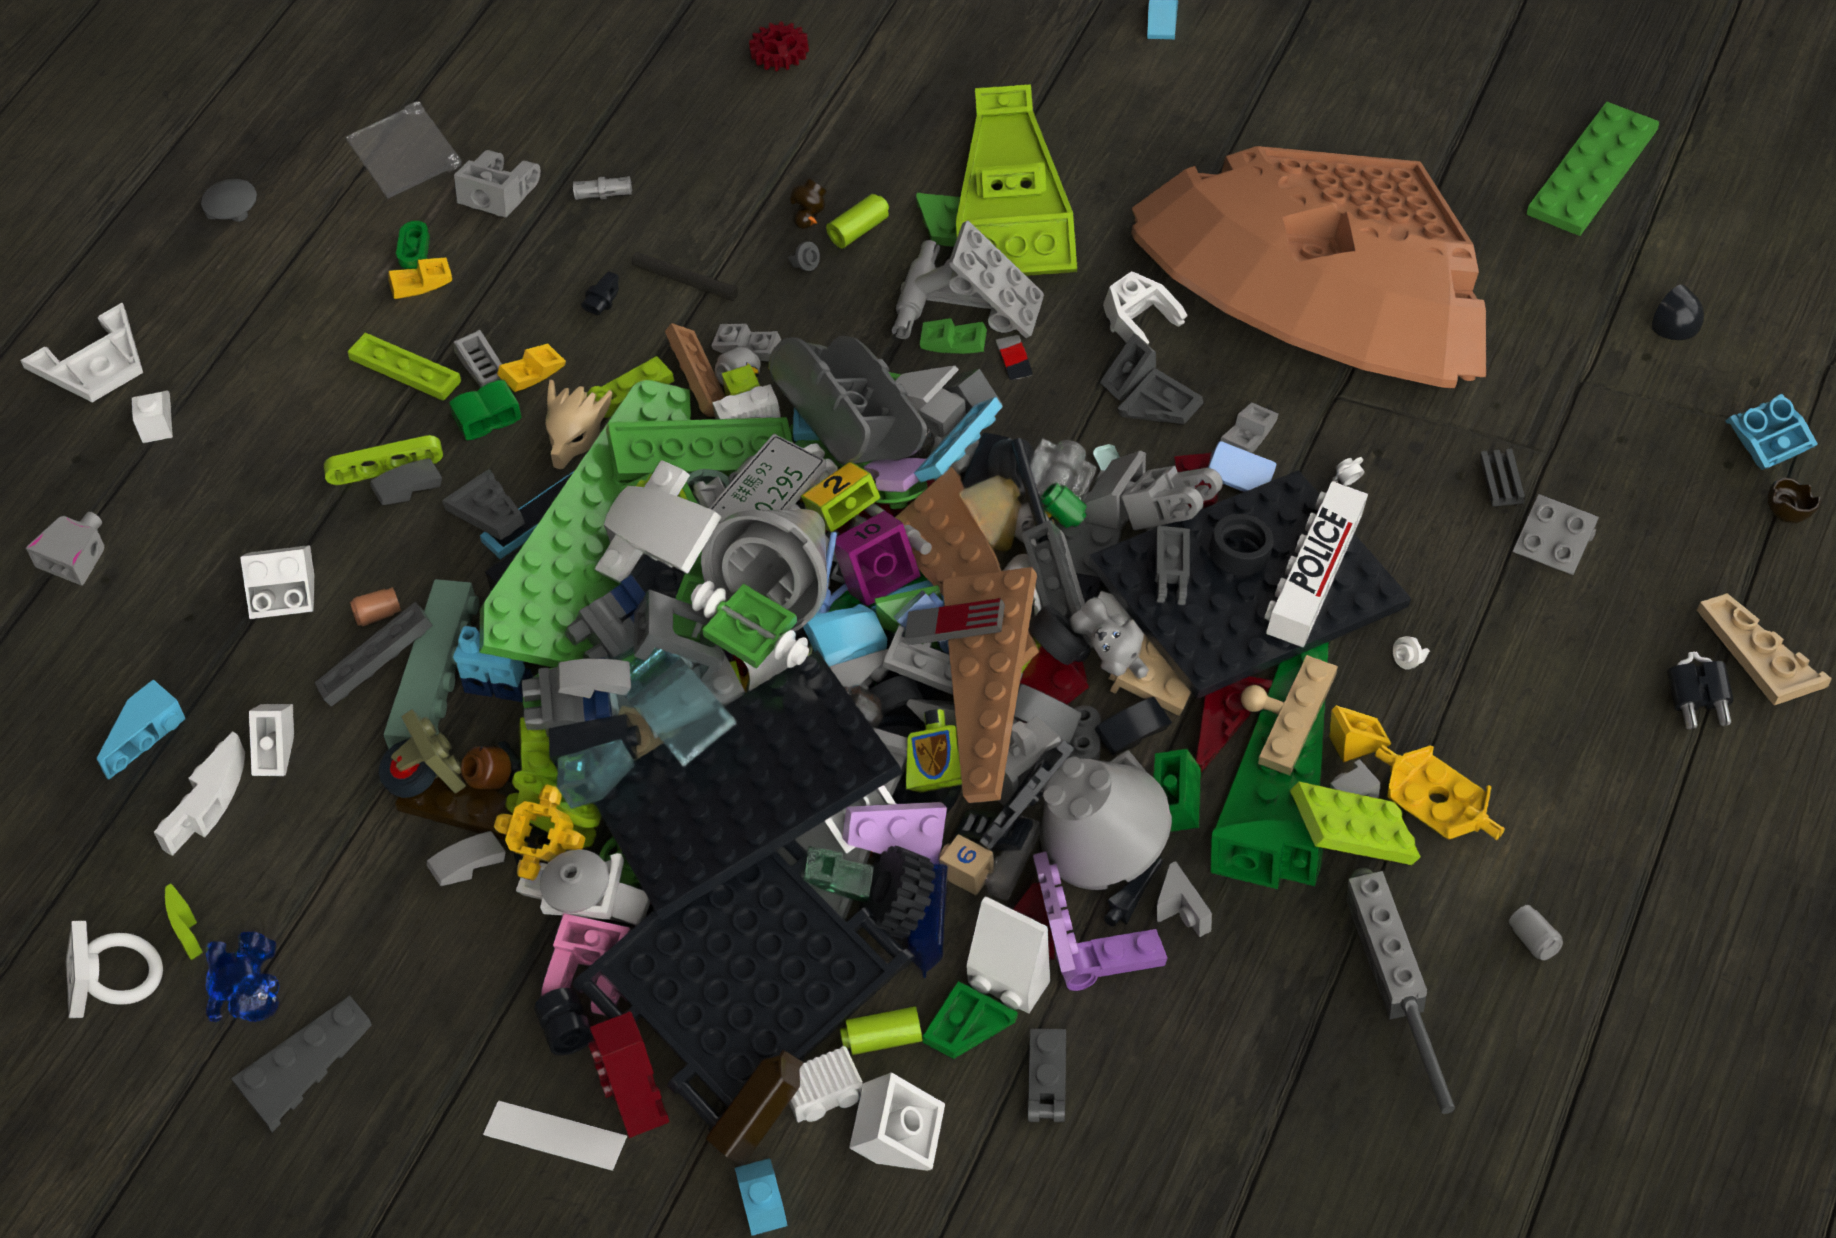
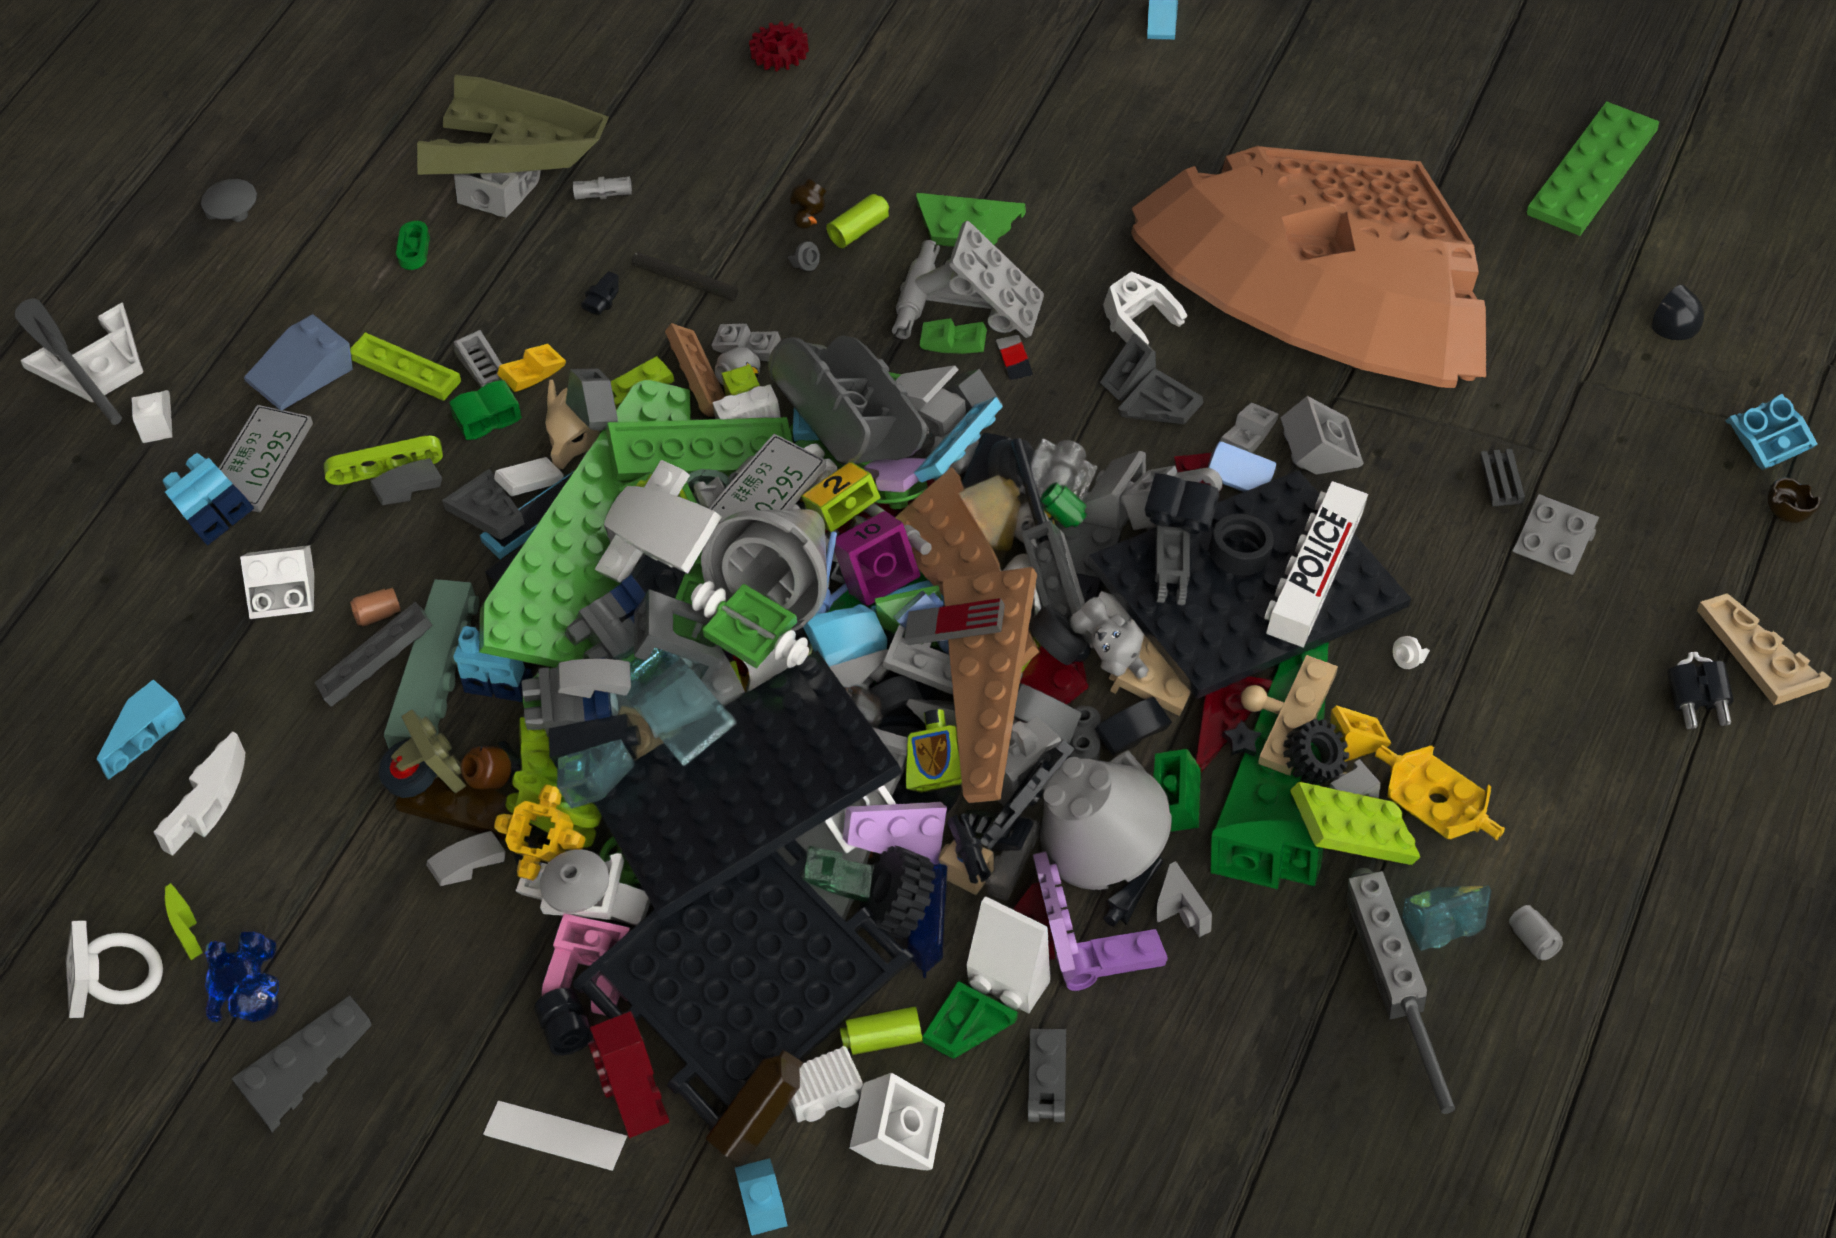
(44, 330): none -> dark grey piece
(68, 548): light grey torso -> none
(198, 490): none -> hips
(264, 452): none -> light grey tile
(271, 738): white slope -> none
(300, 363): none -> sand blue slope
(404, 150): clear piece -> none
(426, 277): yellow slope -> none
(526, 127): none -> olive piece
(528, 476): none -> white tile
(591, 398): none -> dark grey slope
(969, 848): none -> black pin
(1024, 223): lime wing -> none
(1104, 455): light aqua piece -> none
(1181, 503): none -> black brick
(1242, 739): none -> black piece
(1320, 438): none -> light grey slope
(1328, 745): none -> black tyre
(1349, 471): white plate -> none
(1446, 914): none -> clear light blue slope

